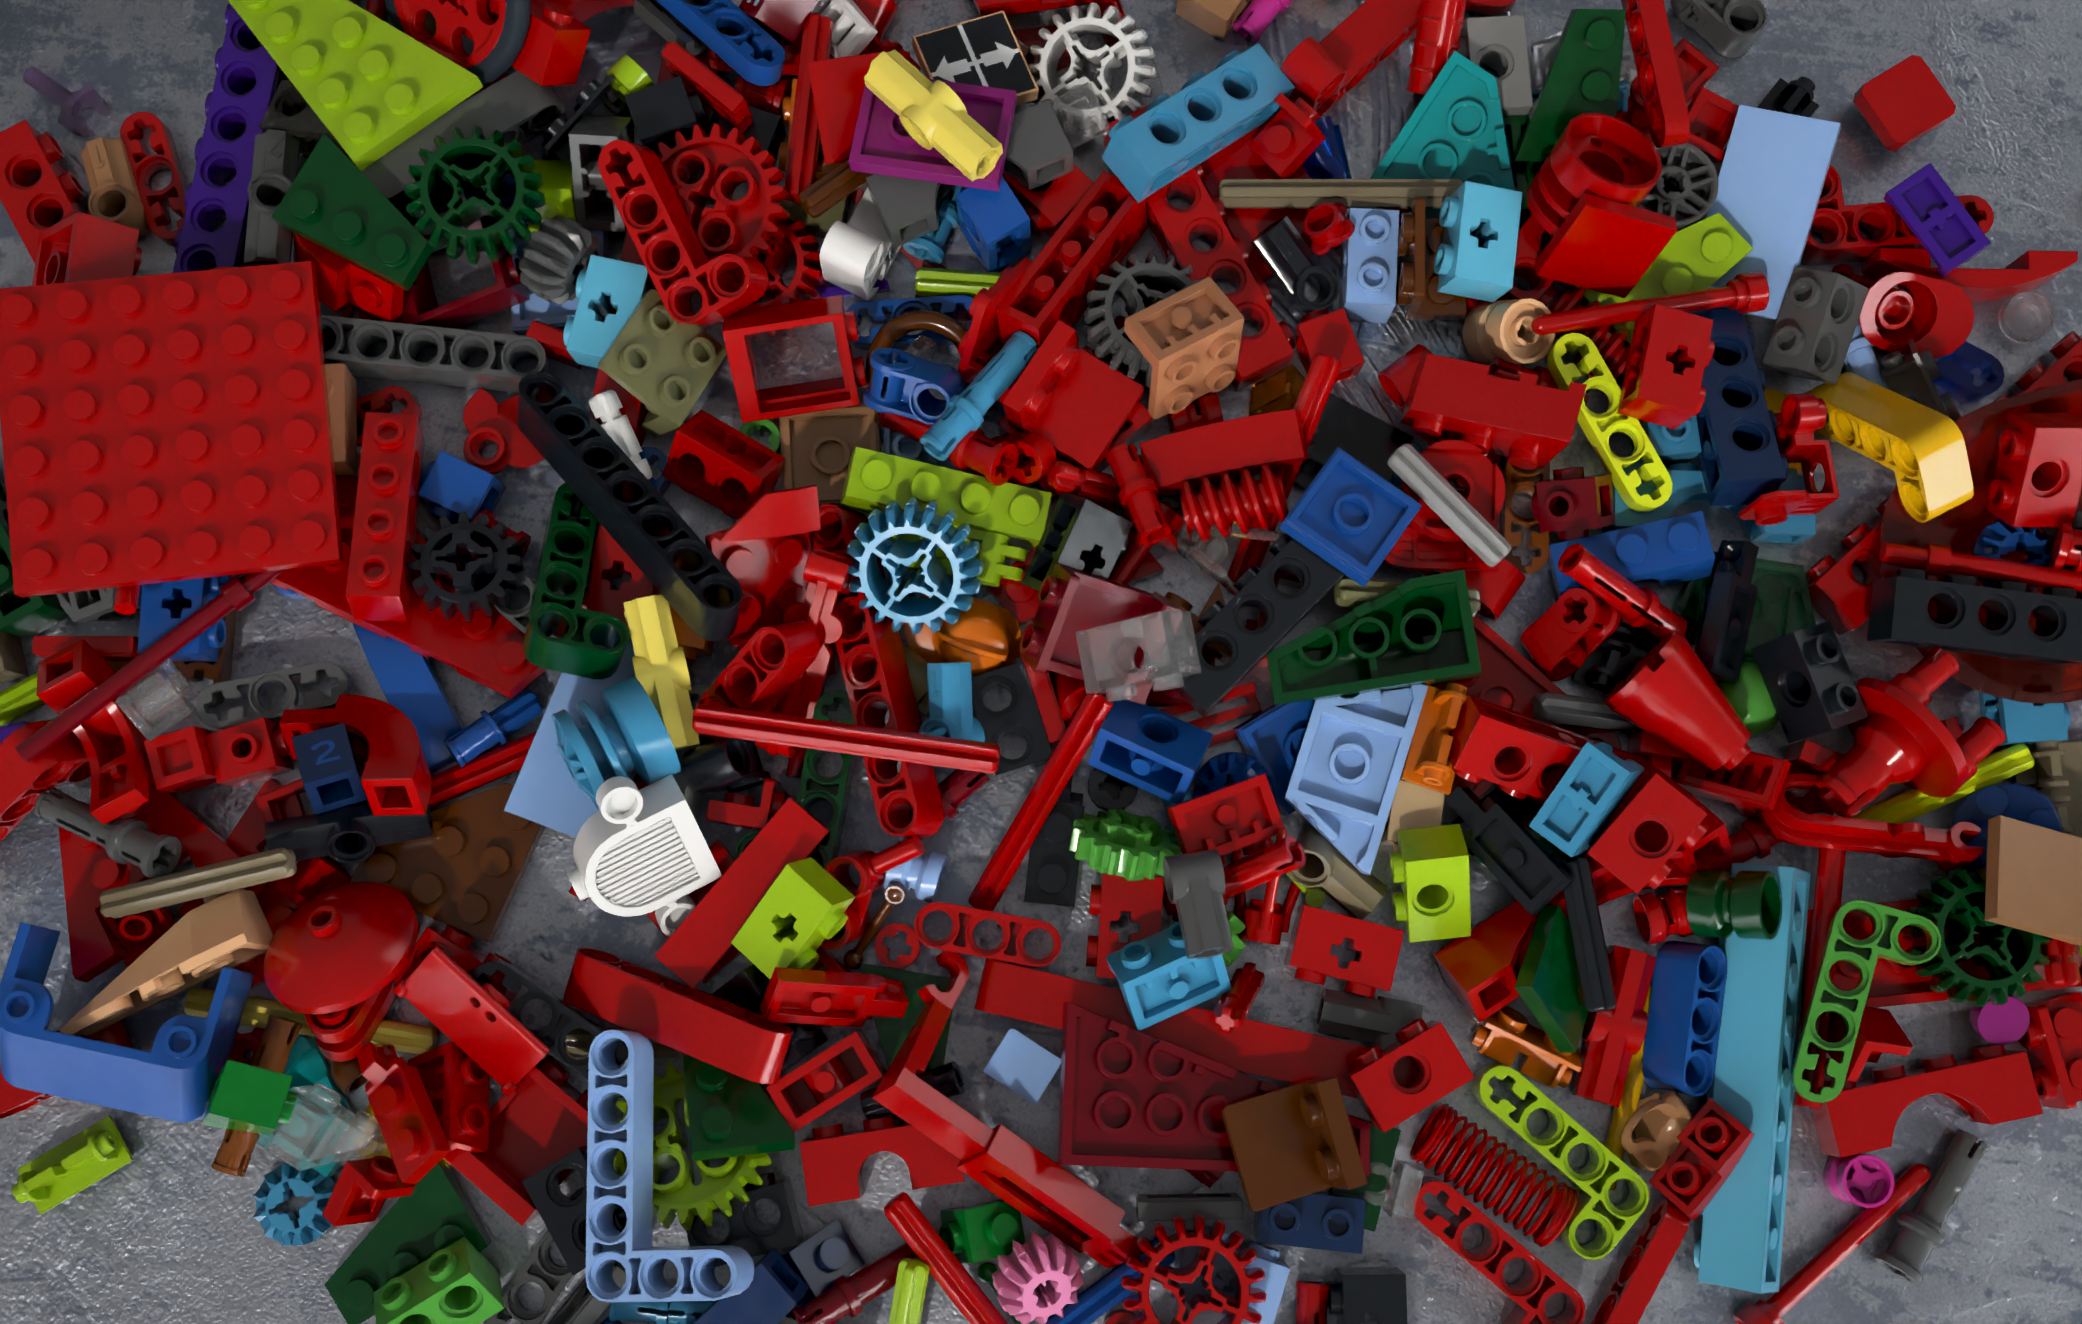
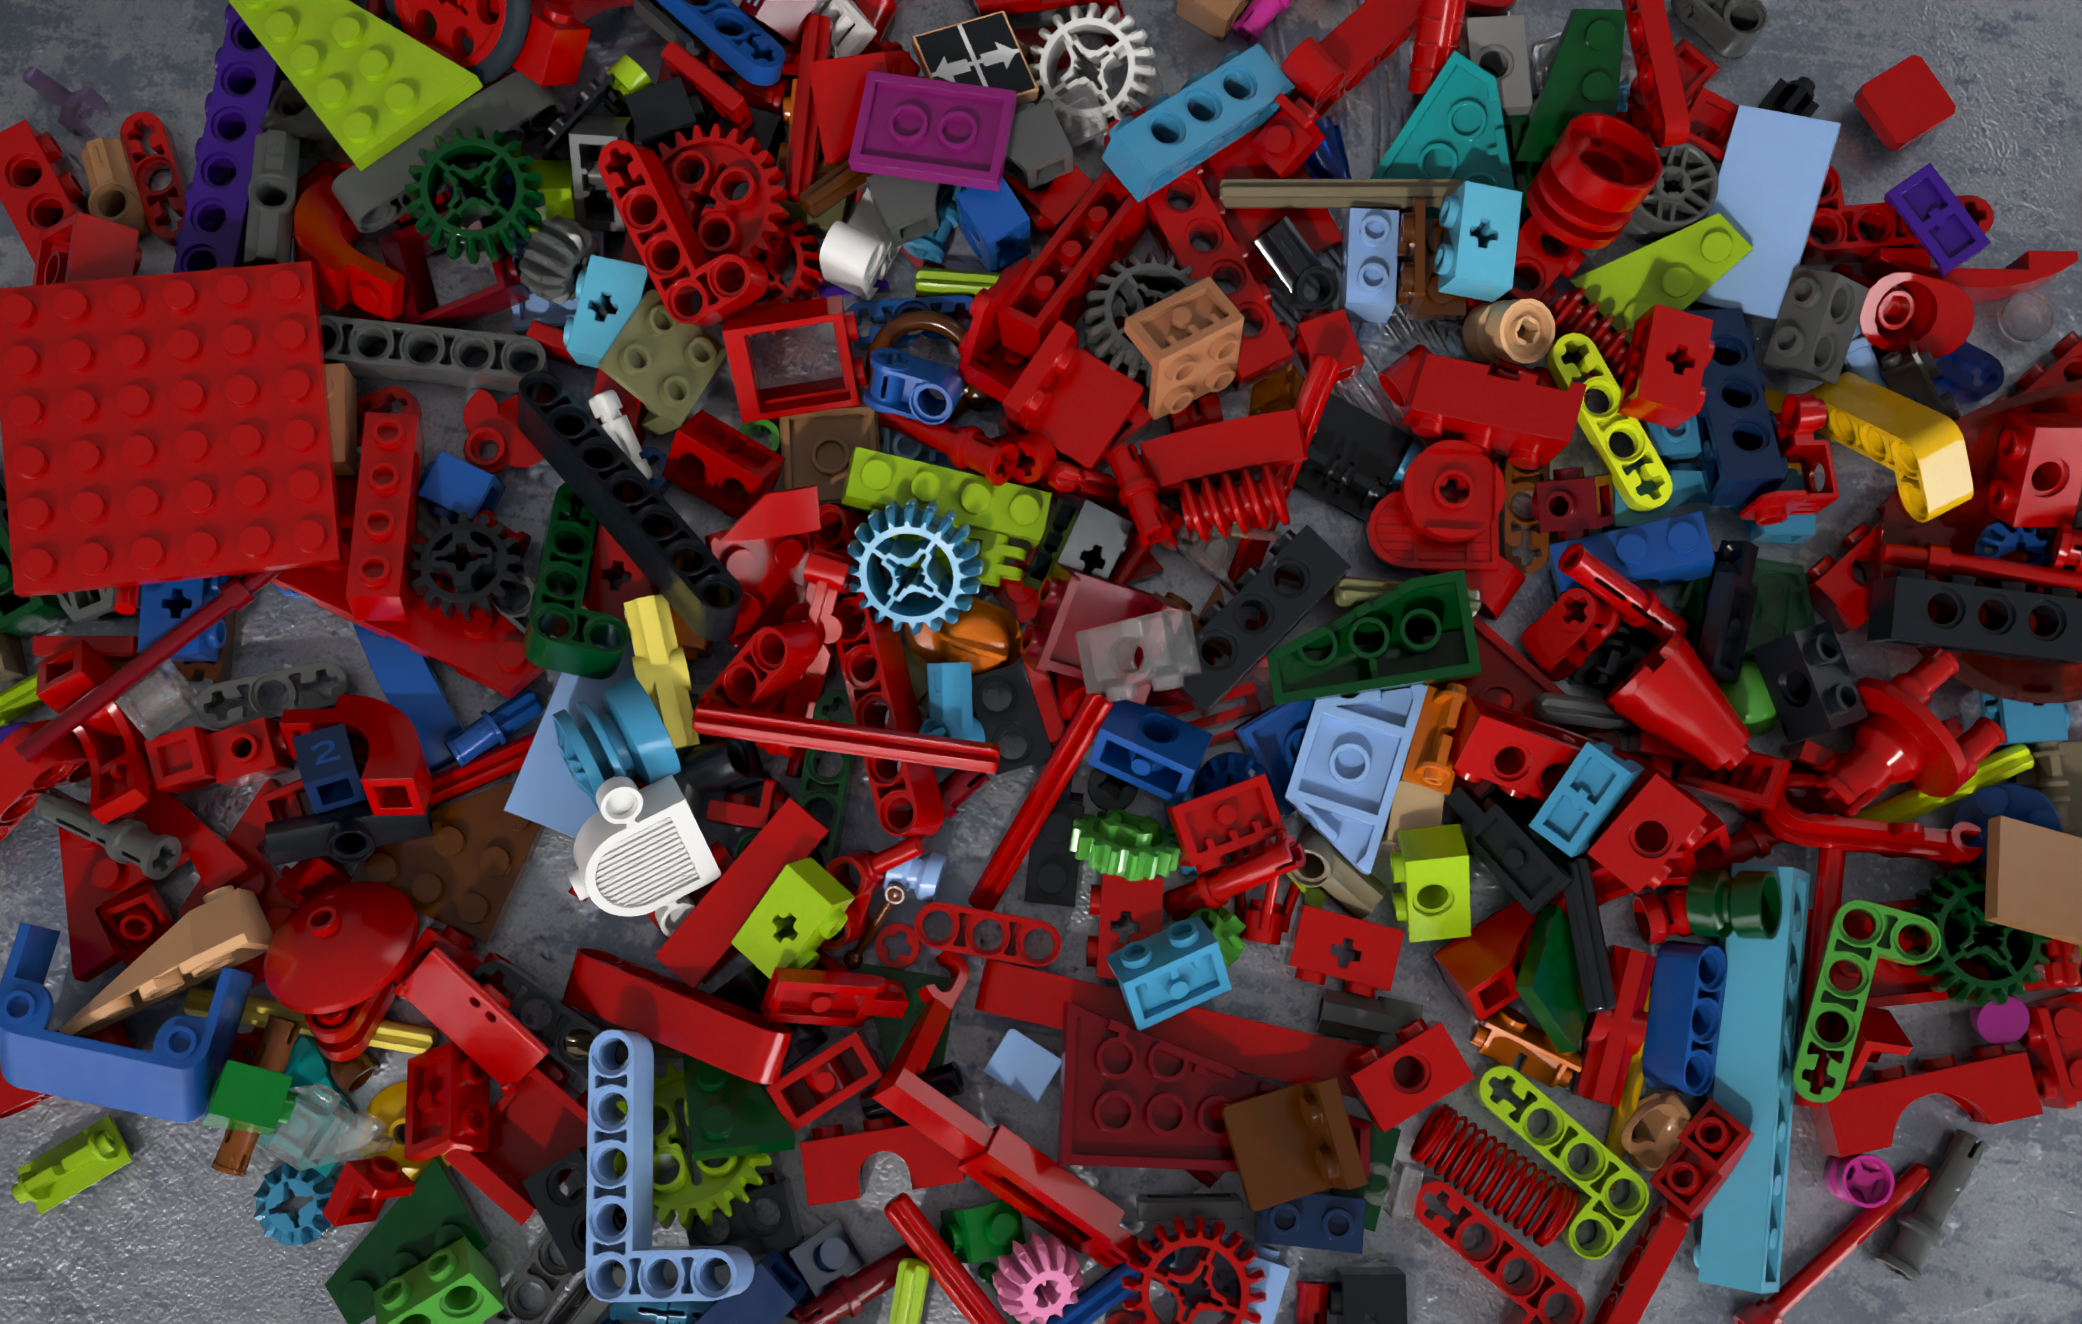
(198, 883): dark tan axle -> none
(351, 217): dark green wing -> none
(402, 1112): red hinge -> none
(933, 115): light yellow piece -> none
(966, 411): dark azure pin -> none
(1196, 887): dark grey piece -> none
(1238, 1001): red axle -> none
(1327, 226): red plate -> none
(1350, 516): blue tile -> none
(1449, 505): light grey axle -> none
(1605, 245): red tile -> none
(1745, 294): red piece -> none

